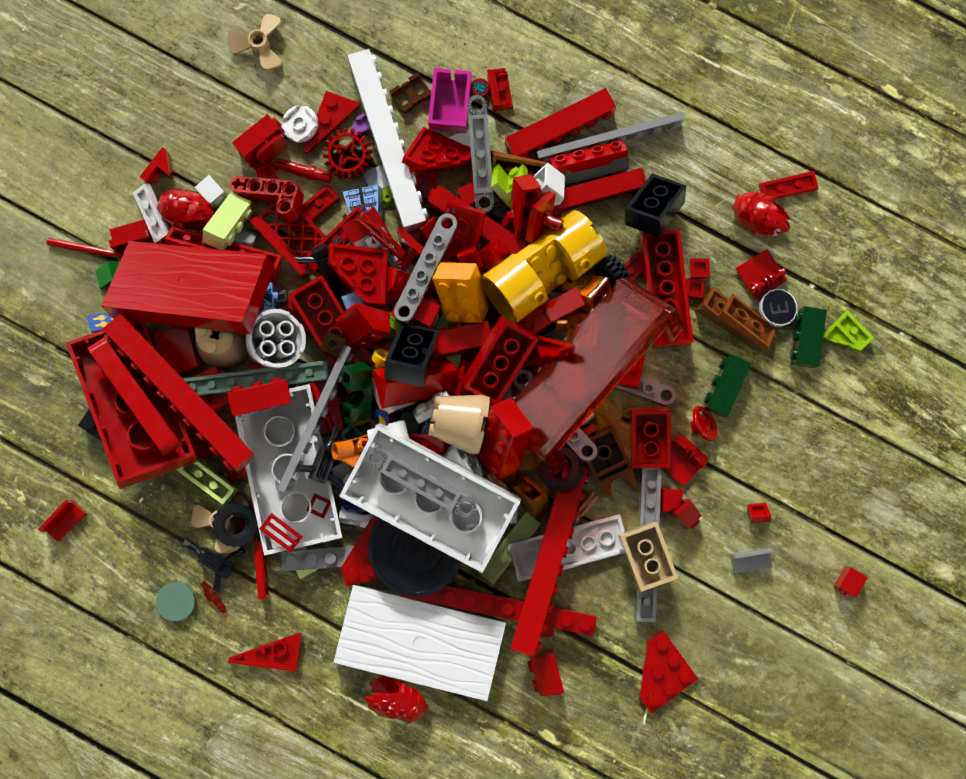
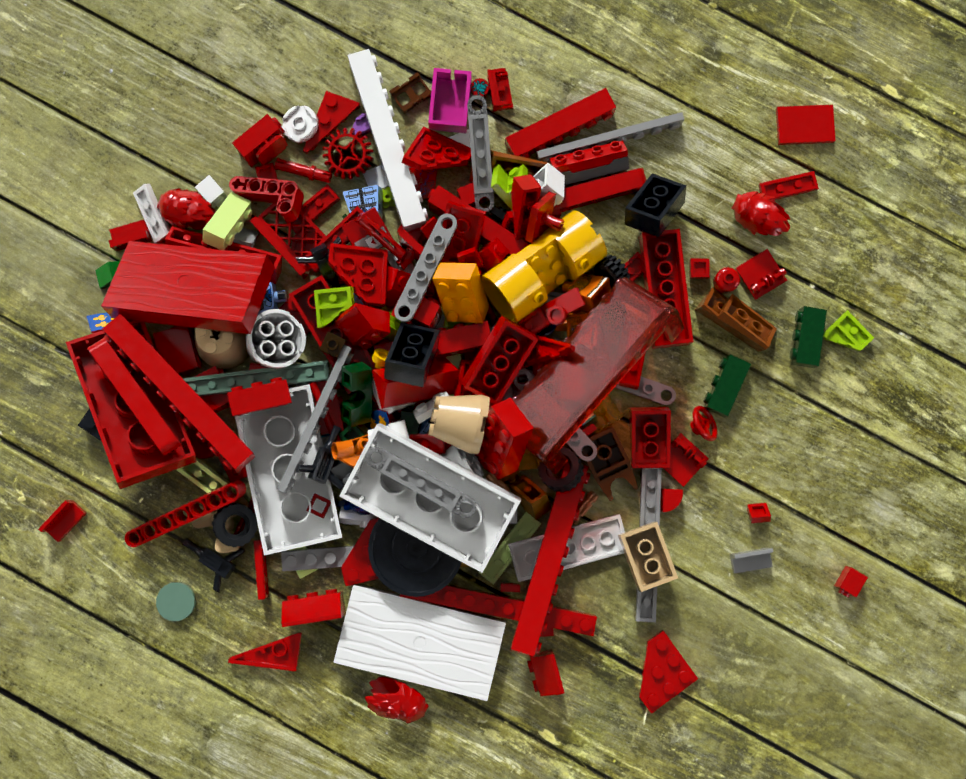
(84, 248): red bar -> none
(159, 164): red slope -> none
(192, 510): none -> red beam
(213, 597): clear red piece -> none
(240, 42): tan piece -> none
(275, 538): red tile -> none
(312, 608): none -> red slope
(332, 303): none -> lime wing
(510, 587): none -> red tile
(556, 315): none -> red tile
(686, 514): red slope -> none
(695, 288): red tile -> none
(726, 280): none -> red head
(778, 307): black tile -> none
(805, 124): none -> red tile

